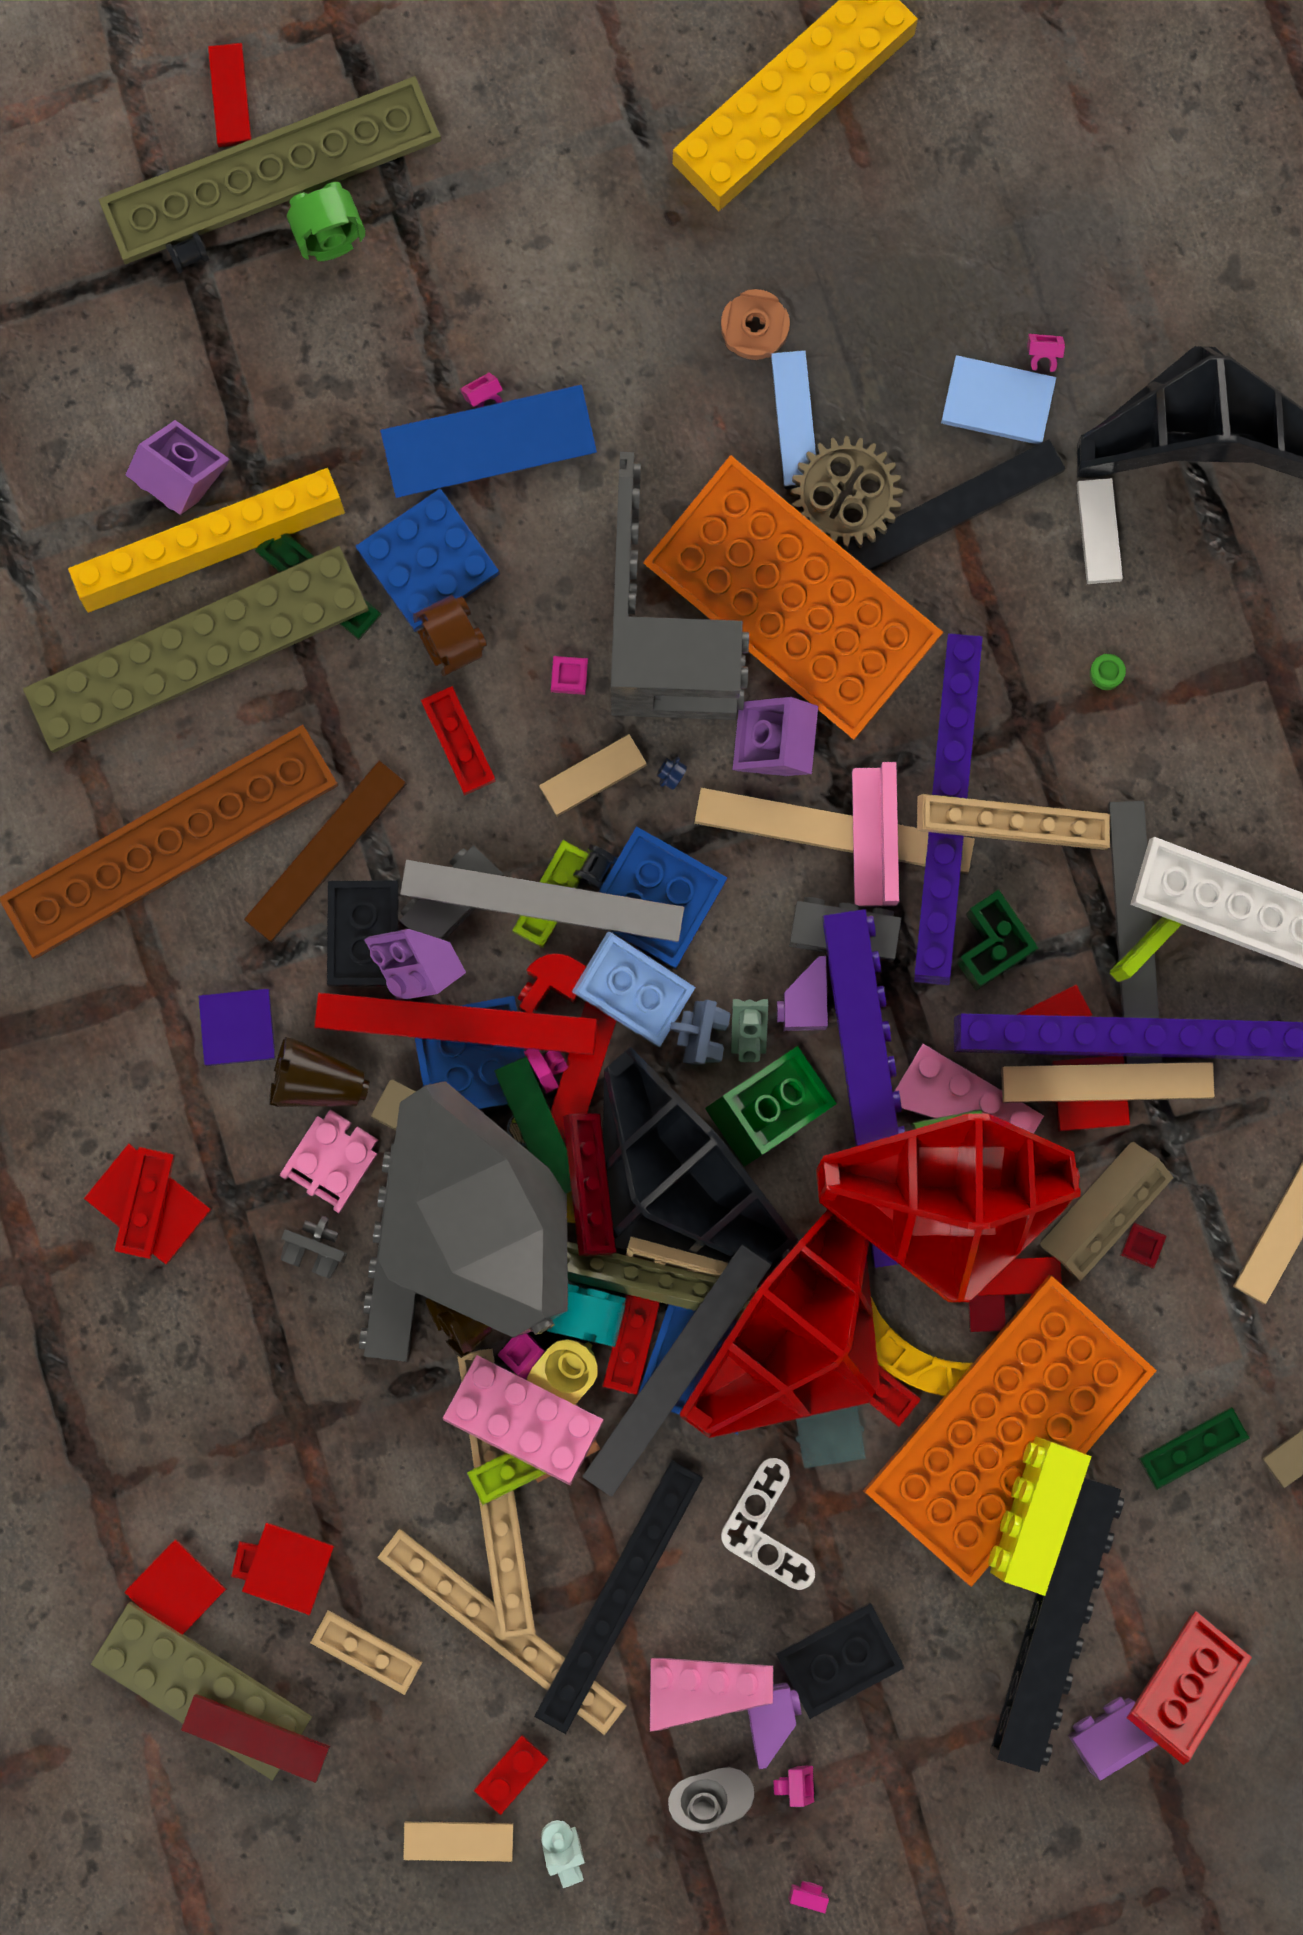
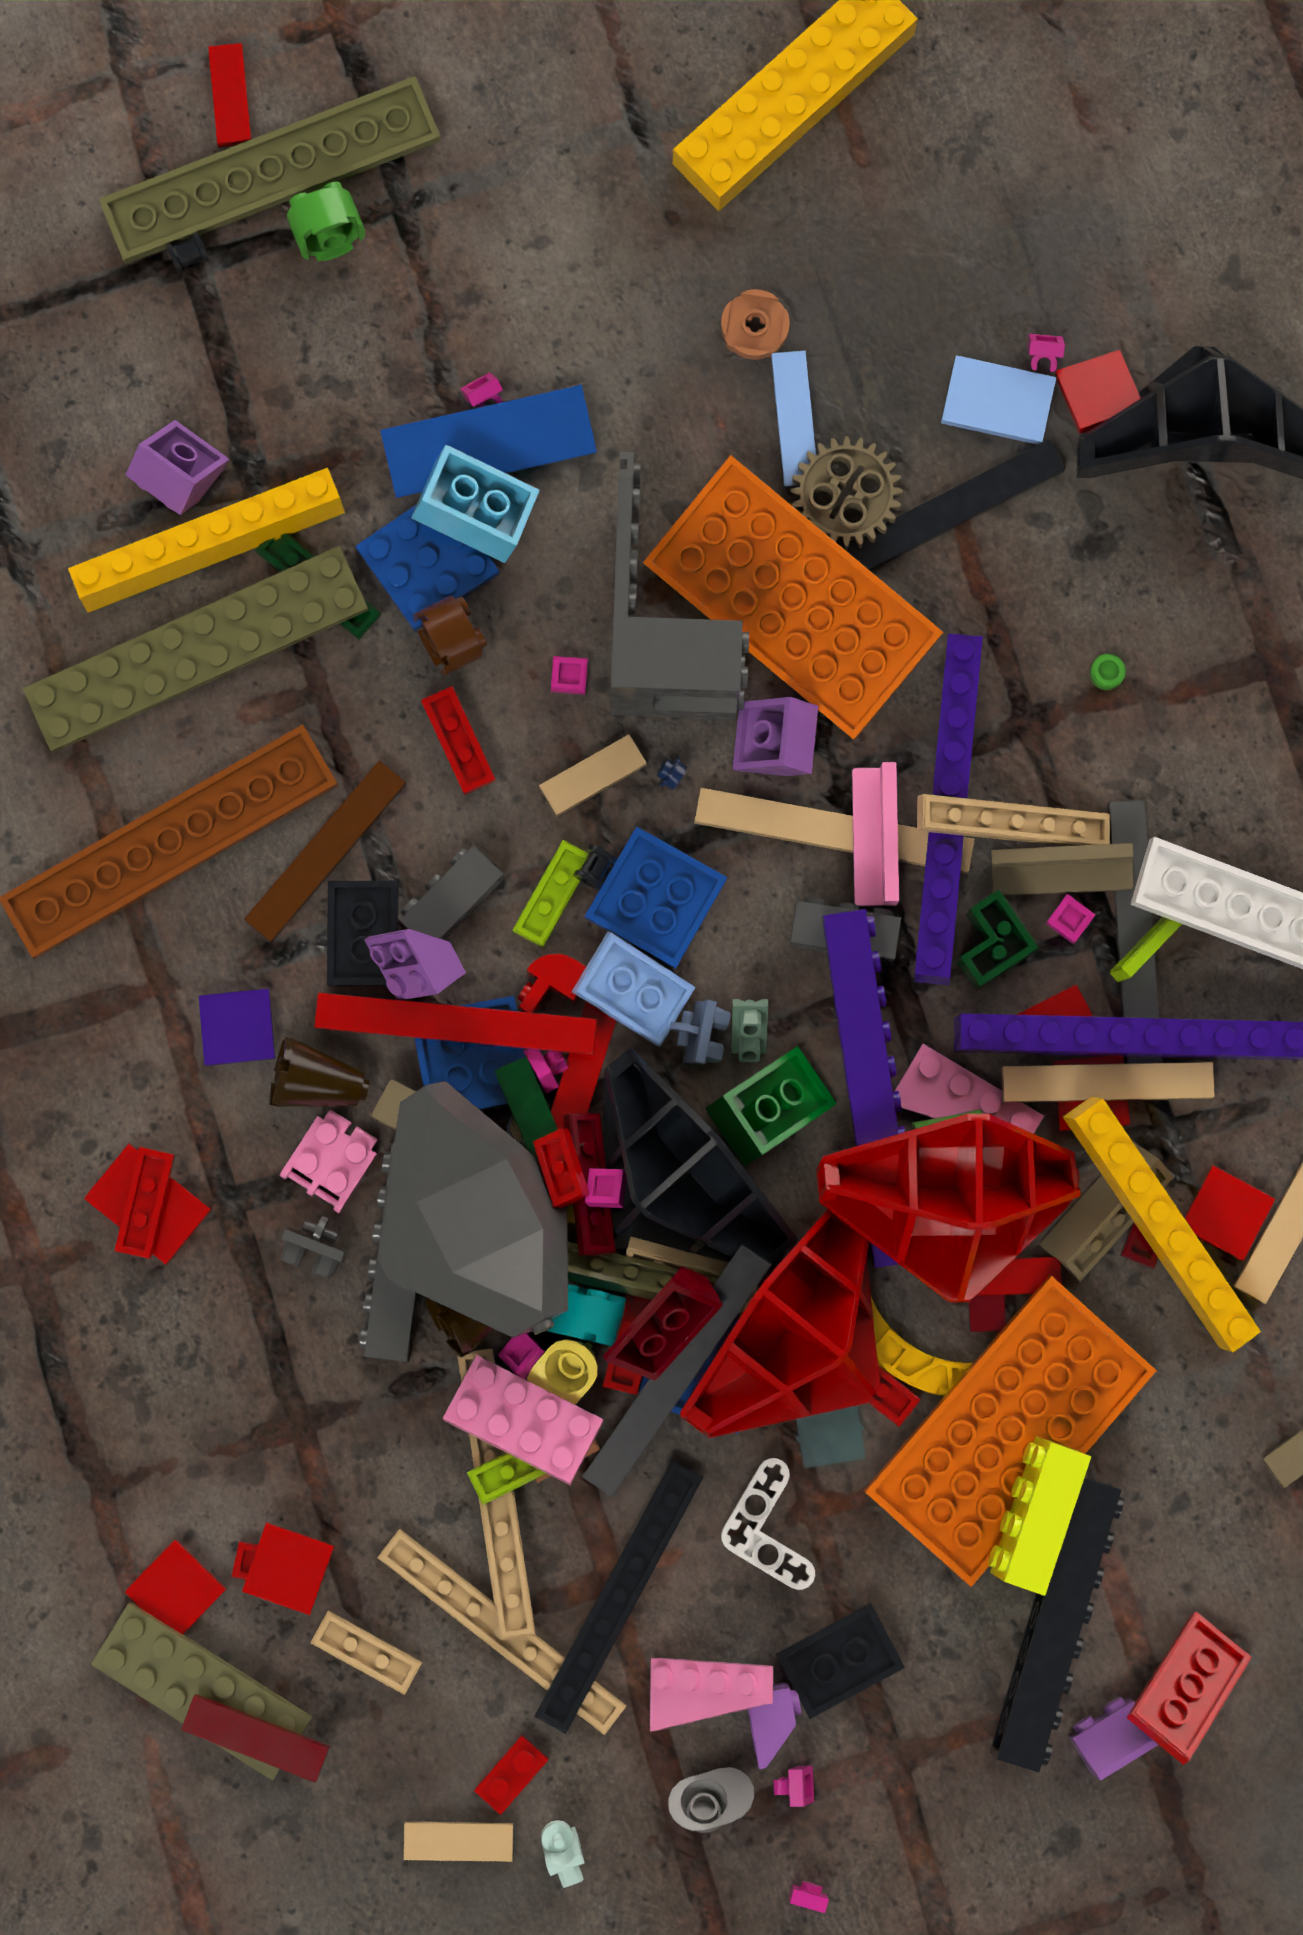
(475, 504): none -> medium azure brick
(542, 901): light grey tile -> none
(561, 1168): none -> red plate
(606, 1188): none -> dark pink plate
(666, 1325): none -> dark red slope
(806, 1000): medium lavender slope -> none
(1063, 869): none -> dark tan panel
(1070, 919): none -> dark pink plate
(1097, 389): none -> red tile
(1099, 531): white tile -> none
(1161, 1224): none -> yellow brick
(1193, 1448): dark green tile -> none
(1228, 1213): none -> red tile

